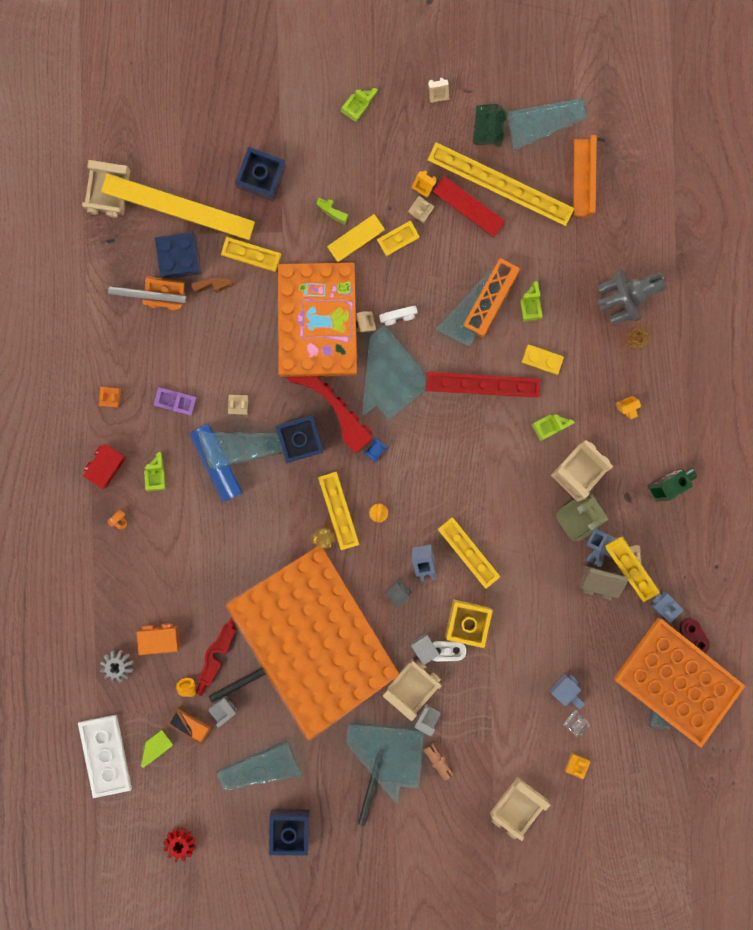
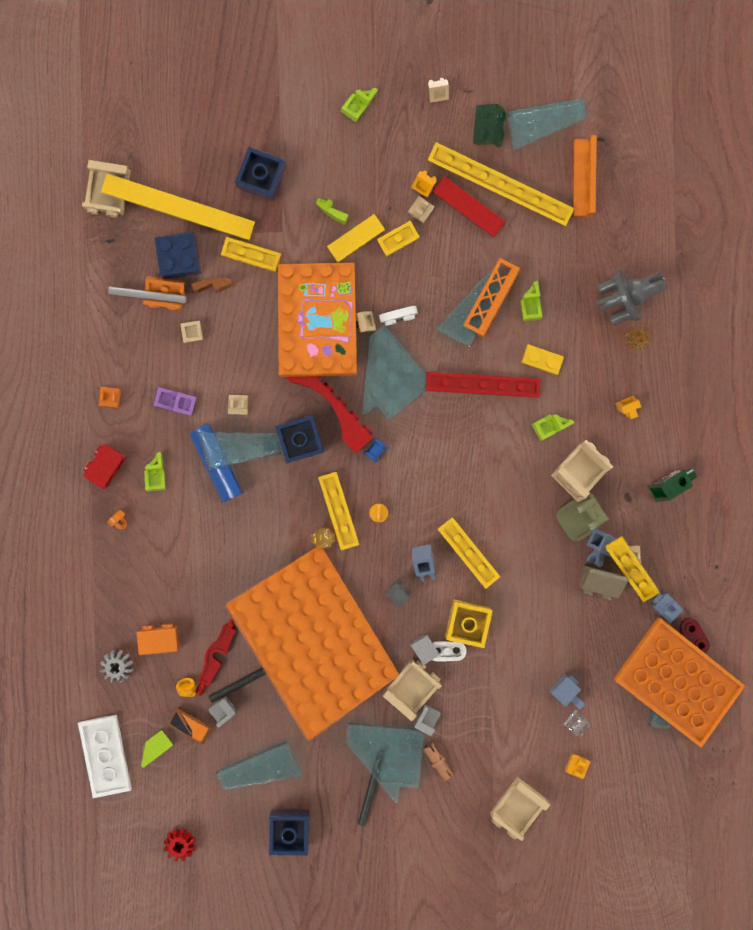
(191, 331): none -> tan plate

